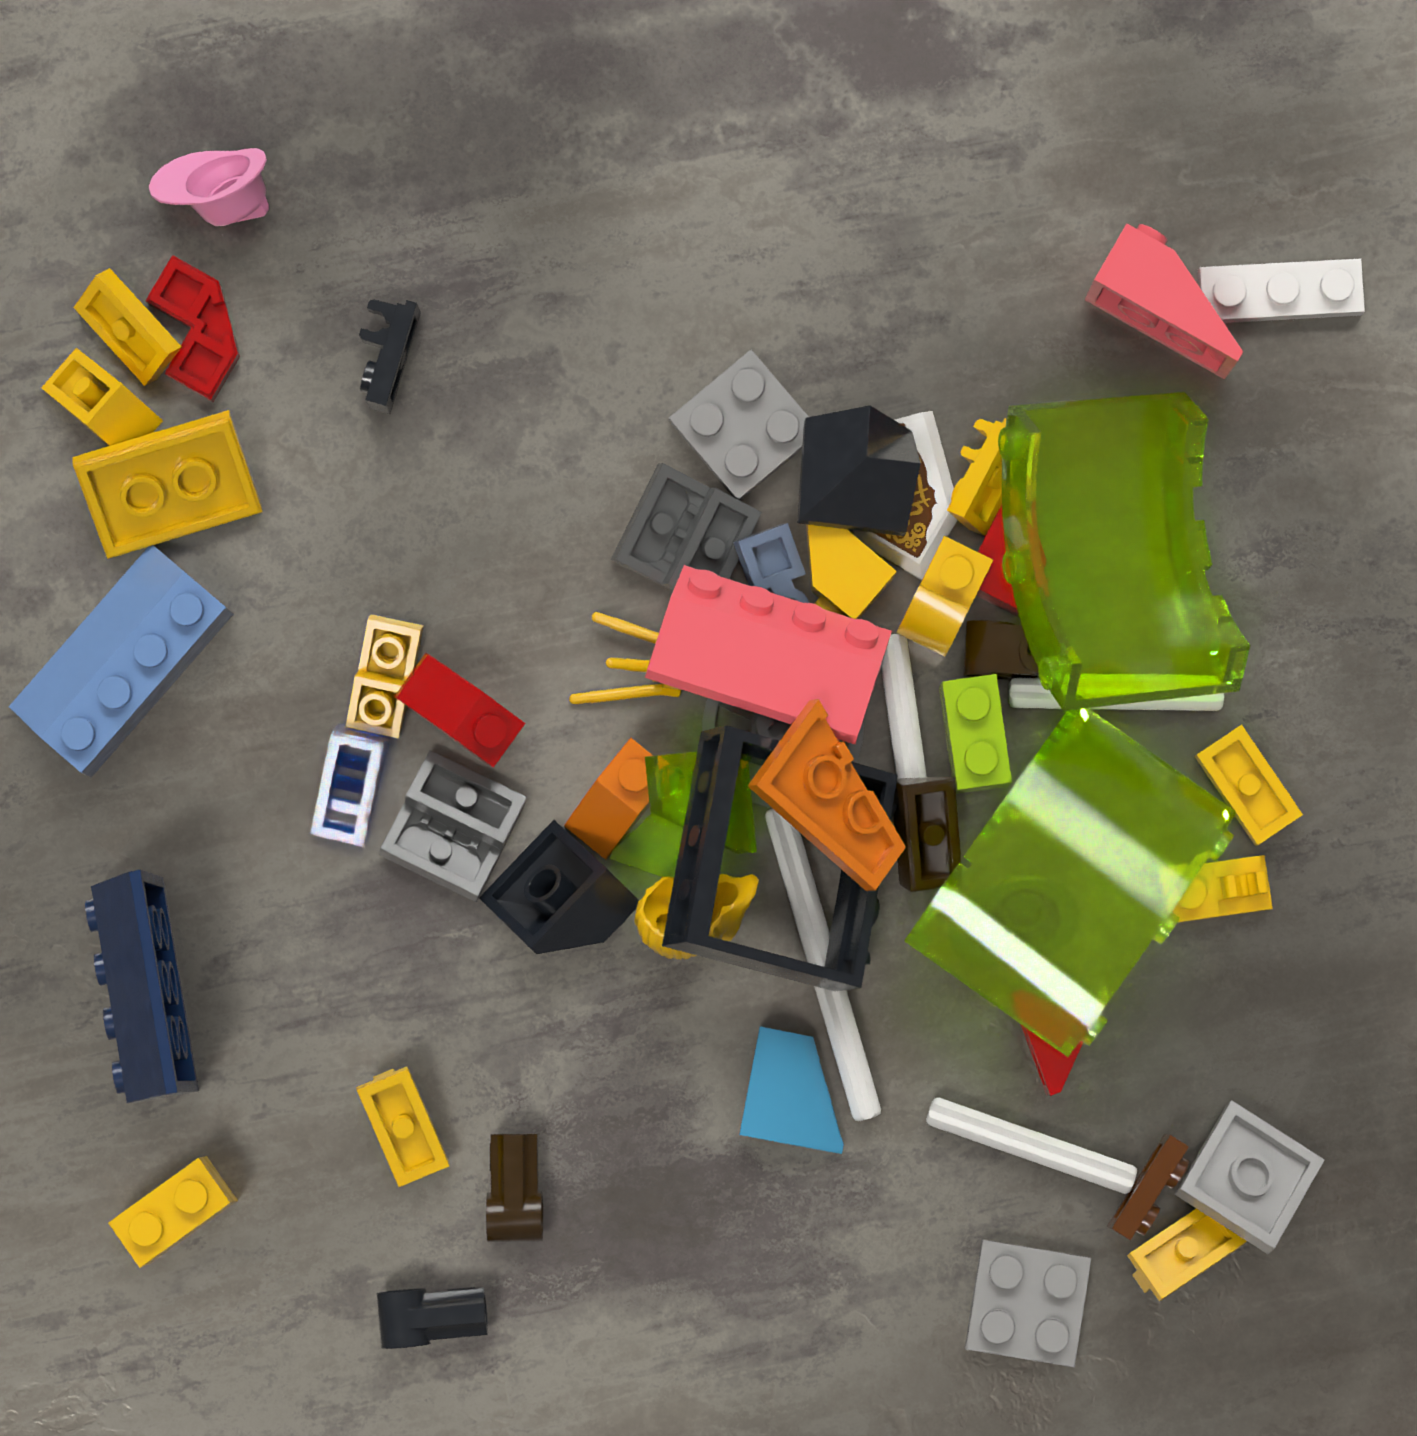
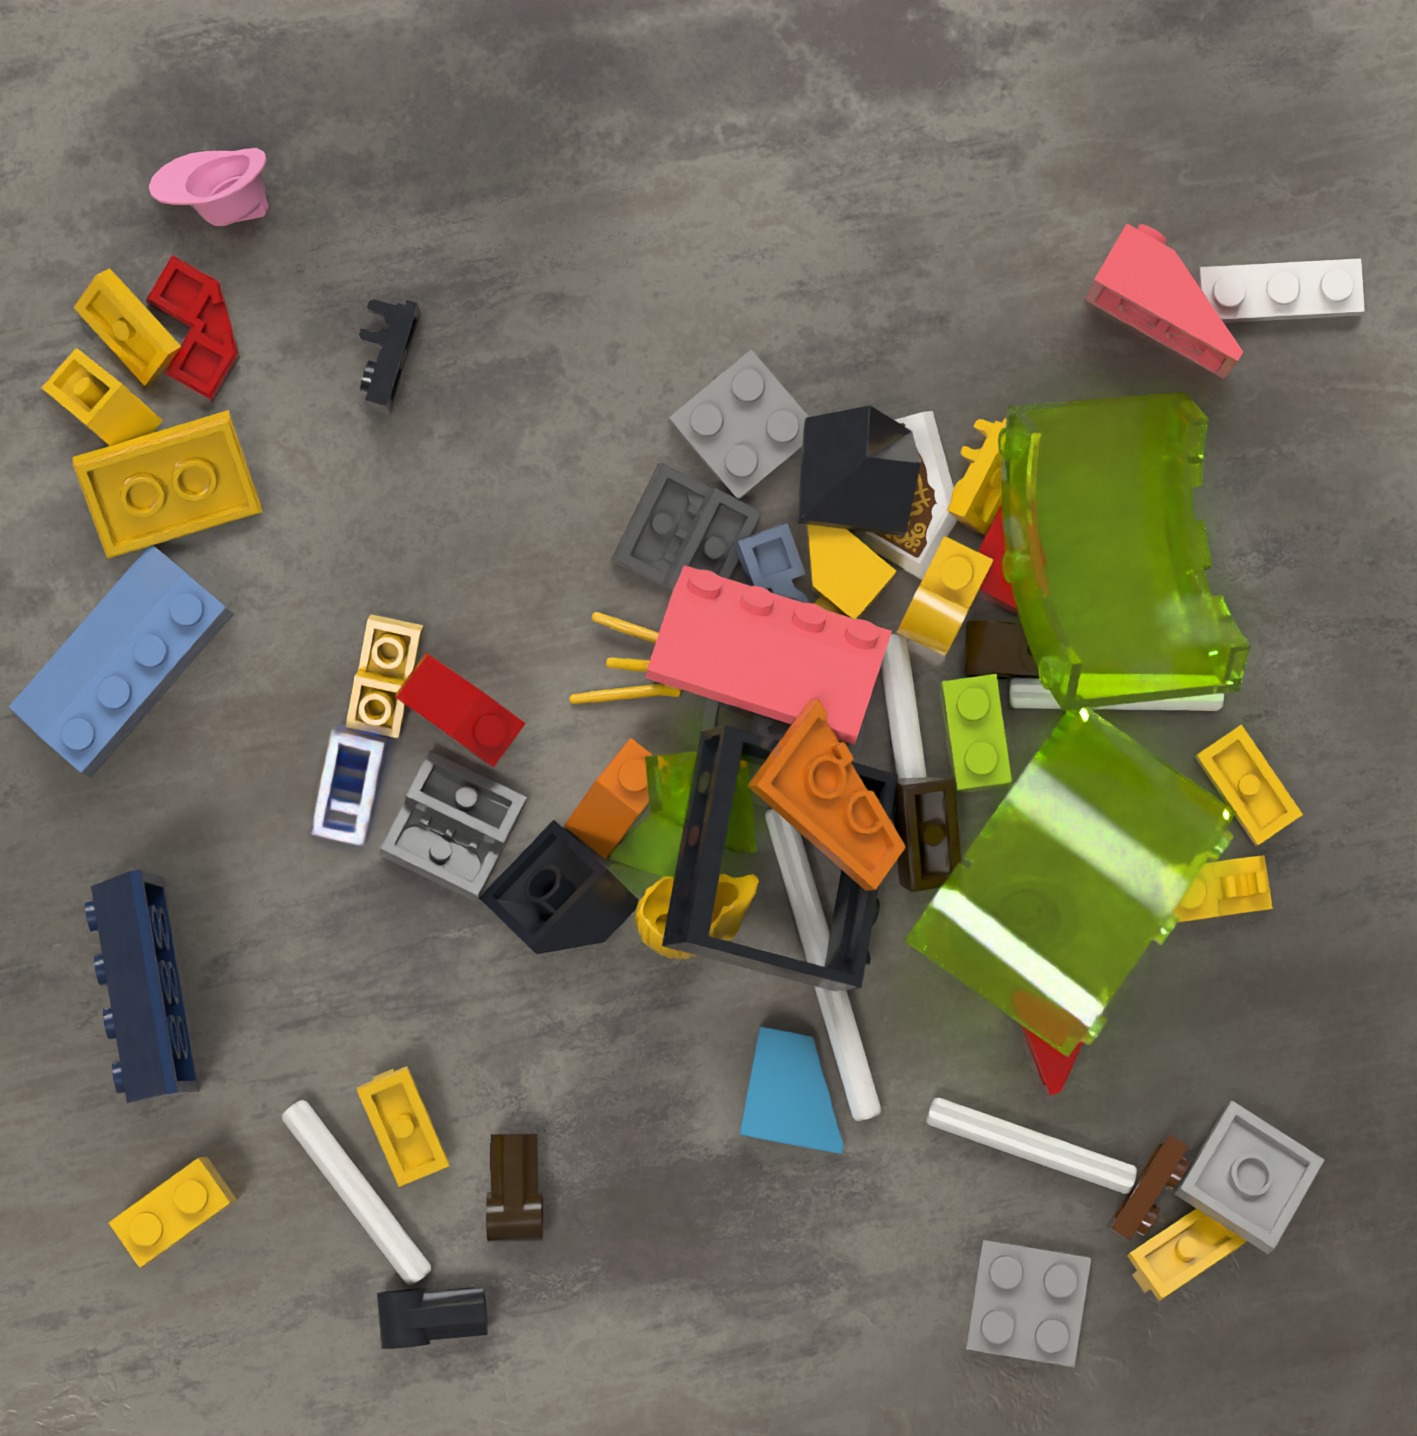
(356, 1192): none -> white axle

